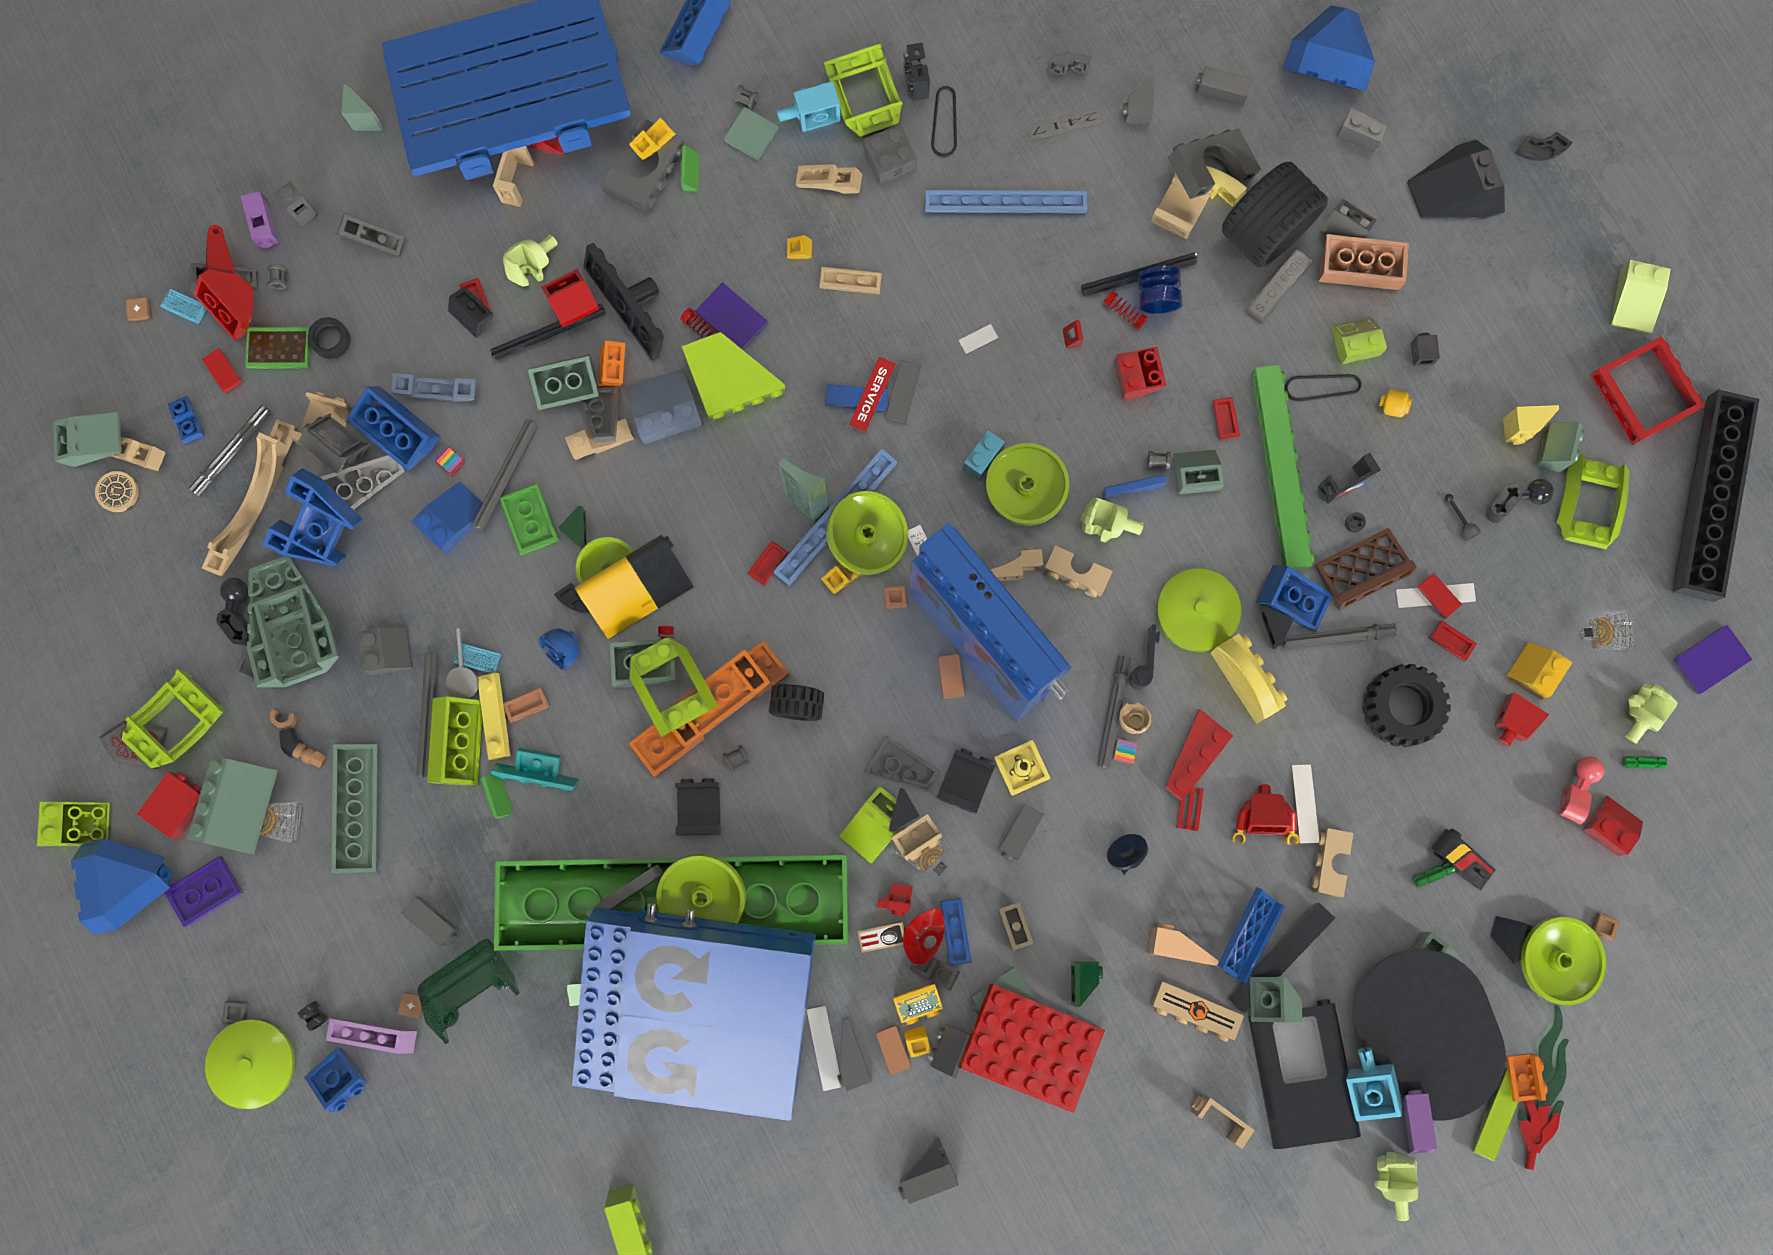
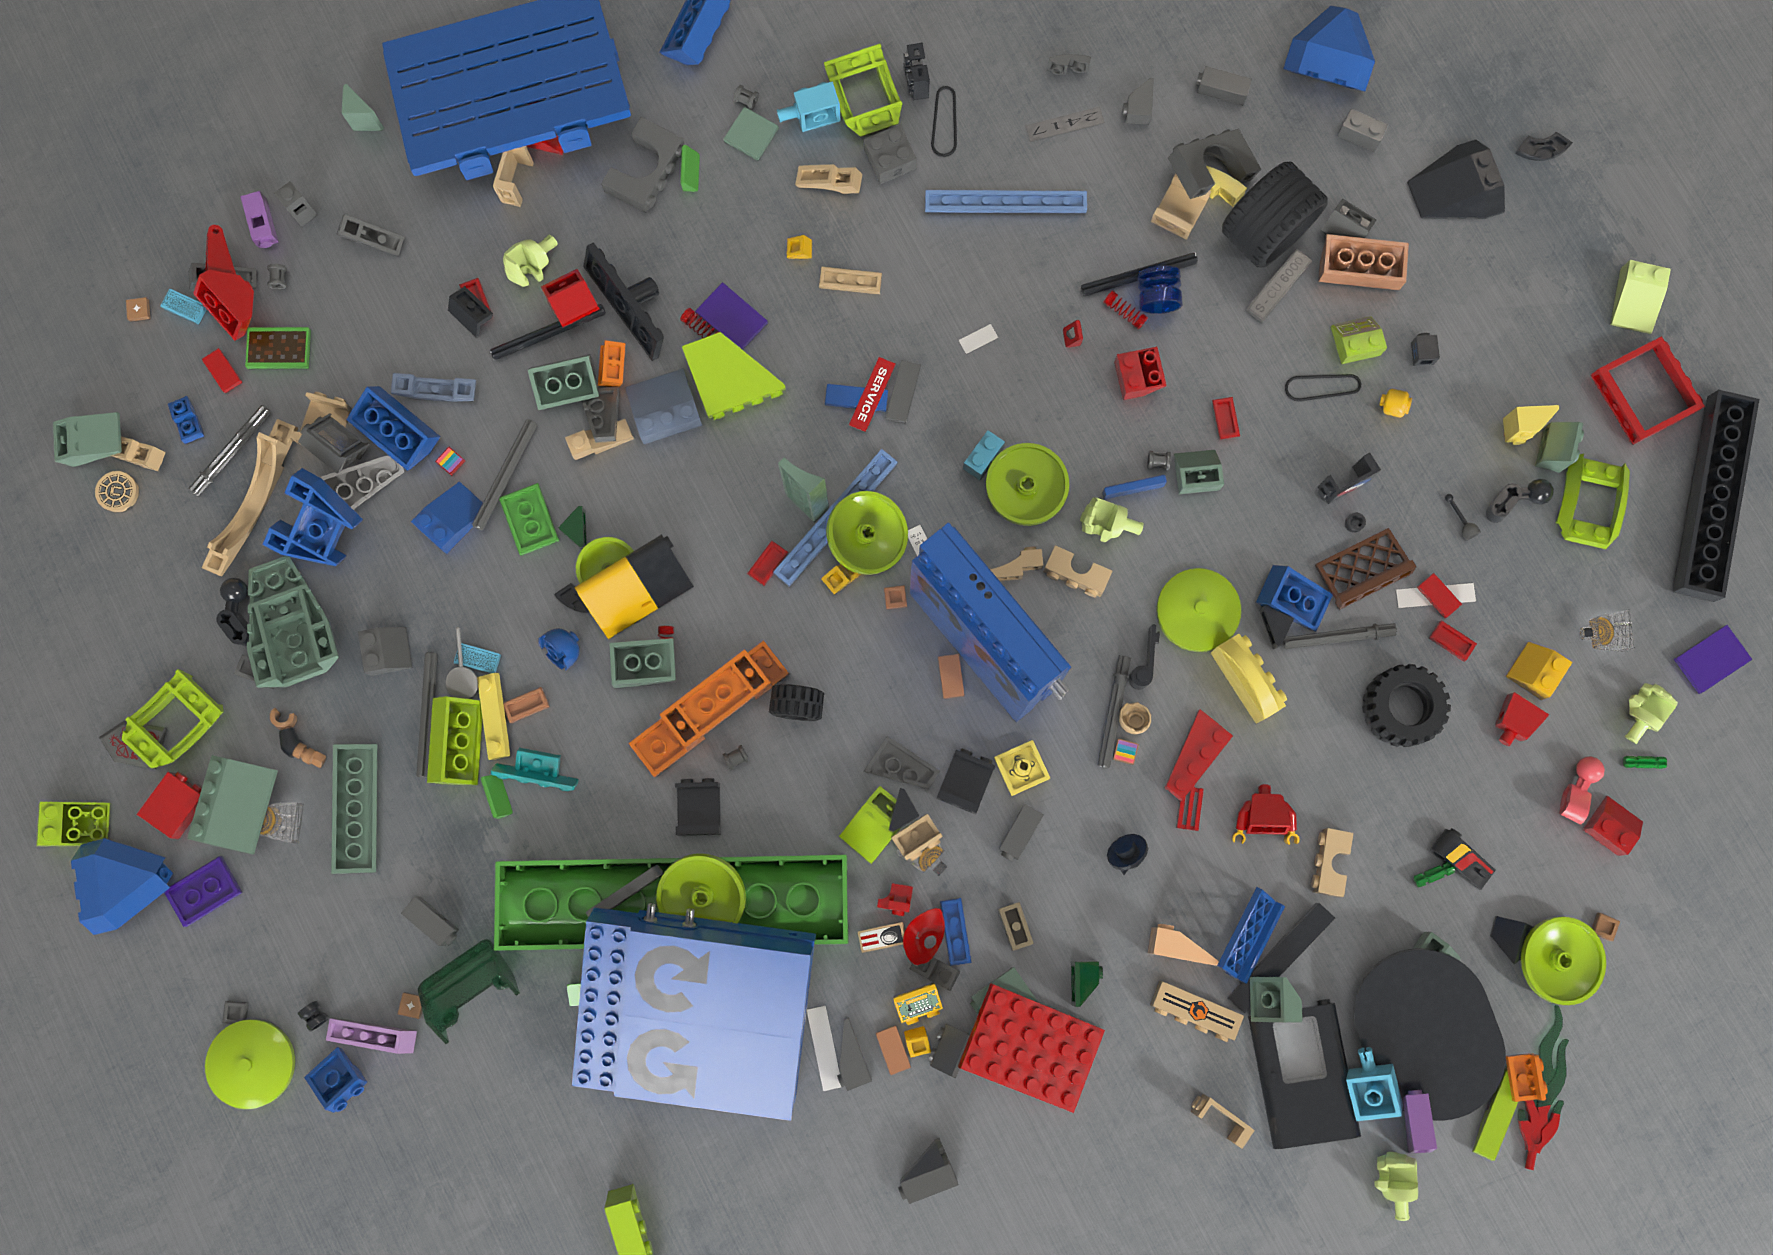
(321, 324): black tyre -> none
(649, 142): yellow slope -> none
(683, 711): lime wedge -> none
(1281, 468): bright green brick -> none
(1305, 804): white sticker -> none

